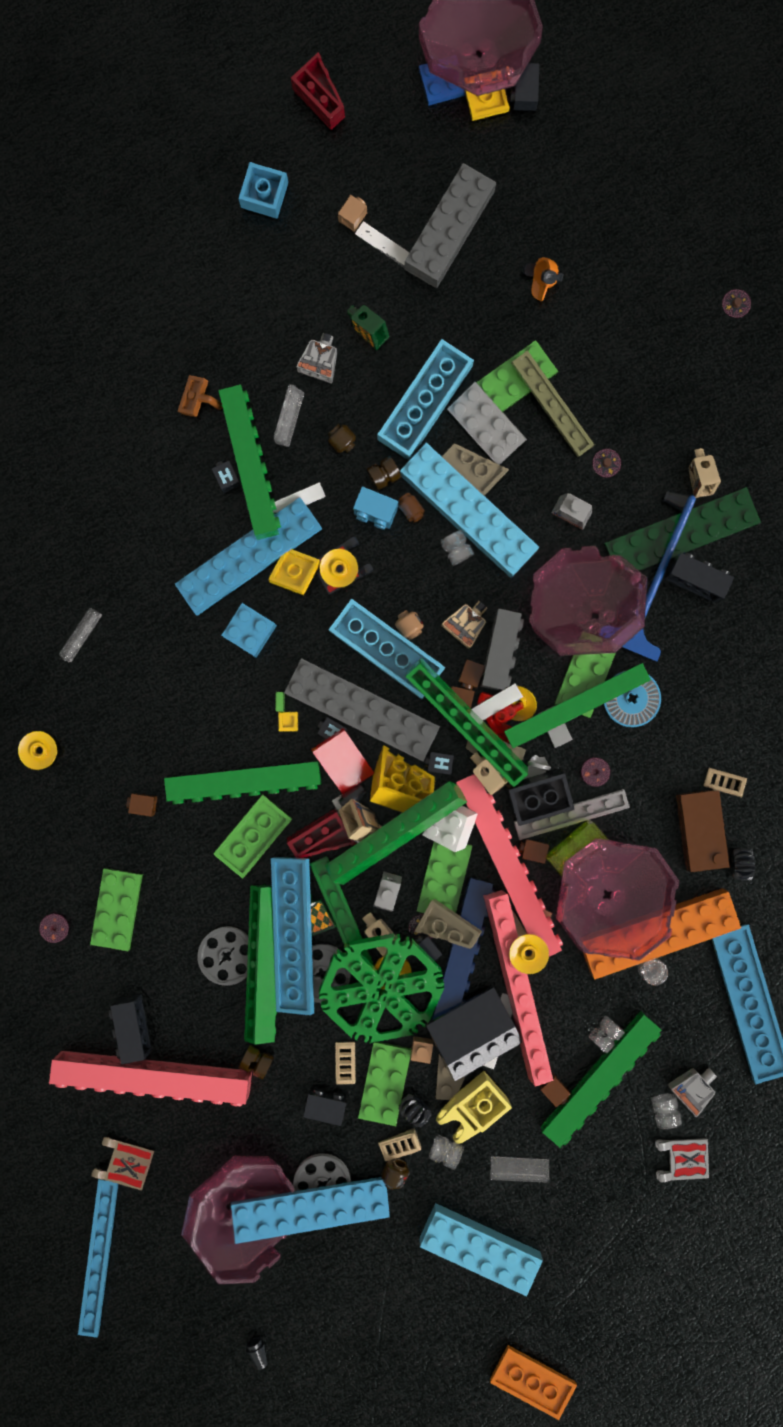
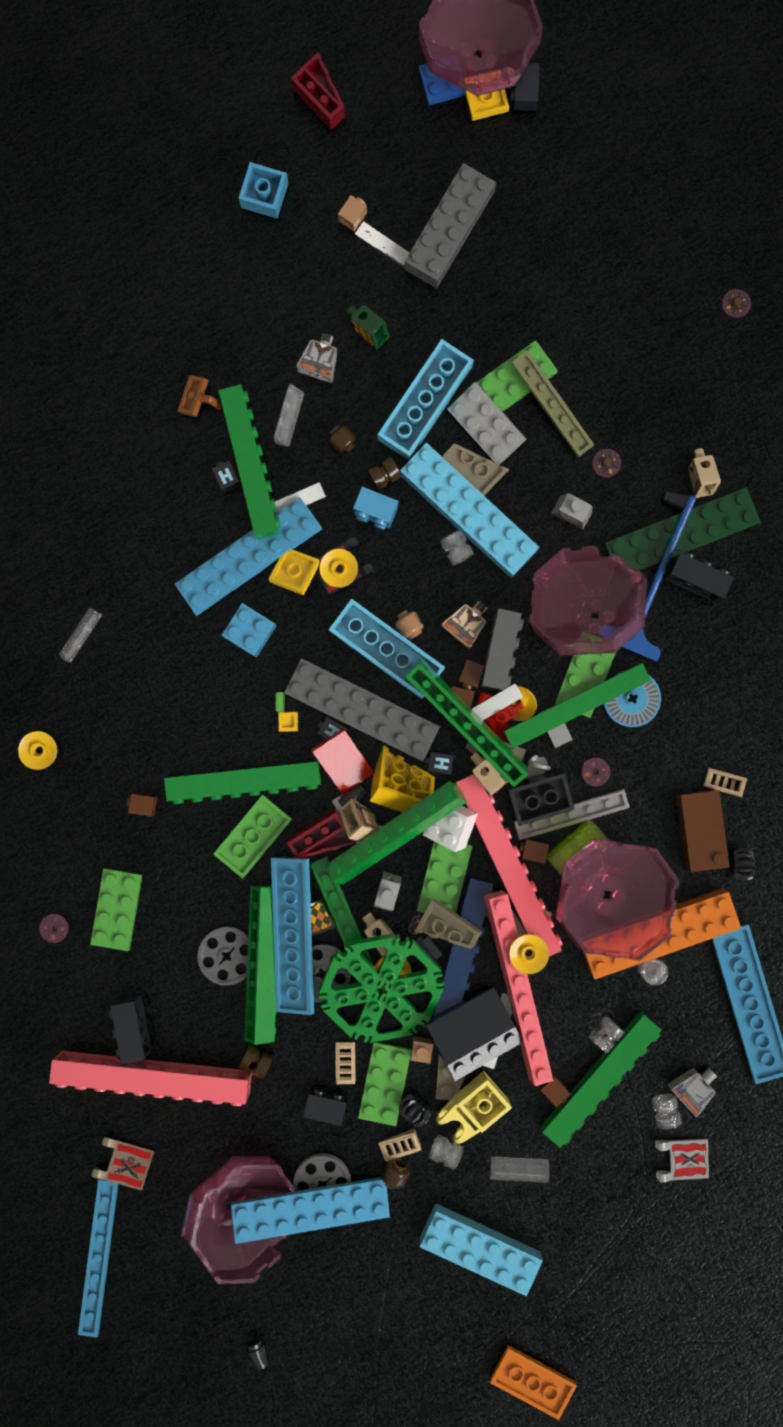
(411, 507): reddish brown brick -> none
(545, 276): orange cap -> none

